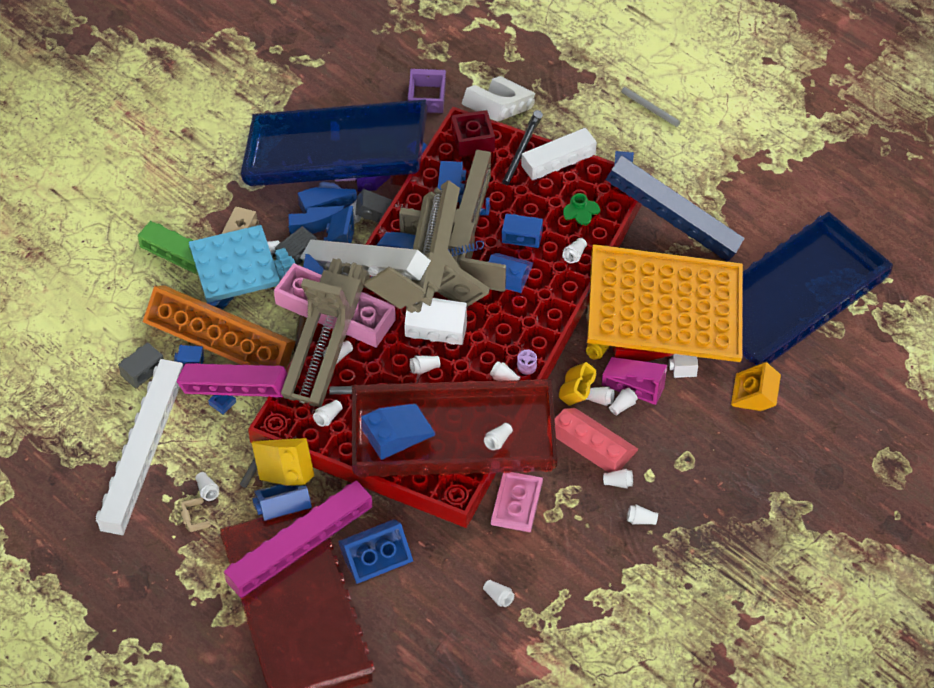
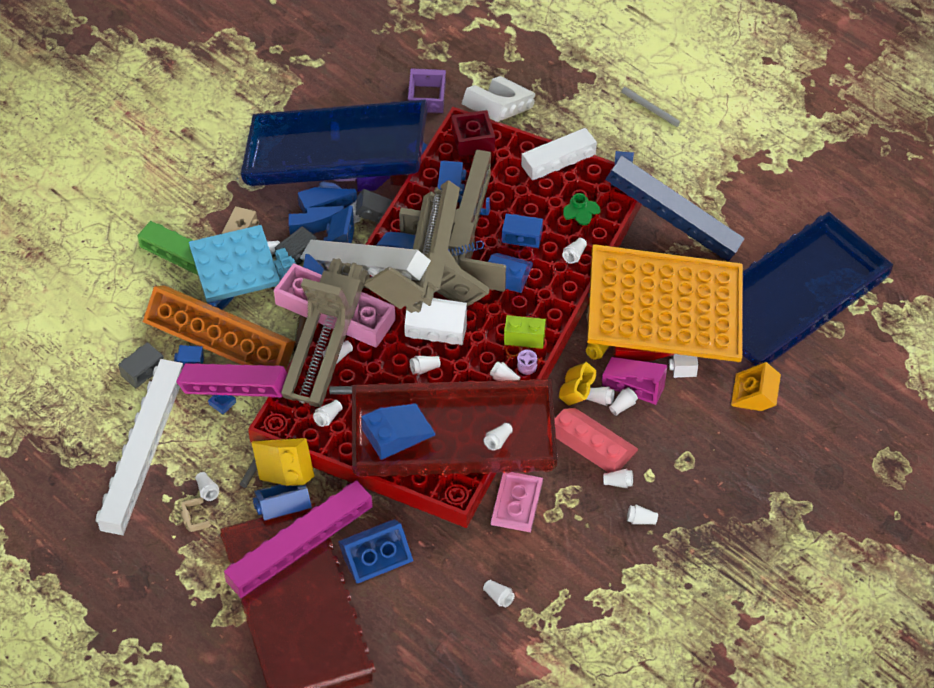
(524, 331): none -> lime brick
(532, 124): black bar -> none

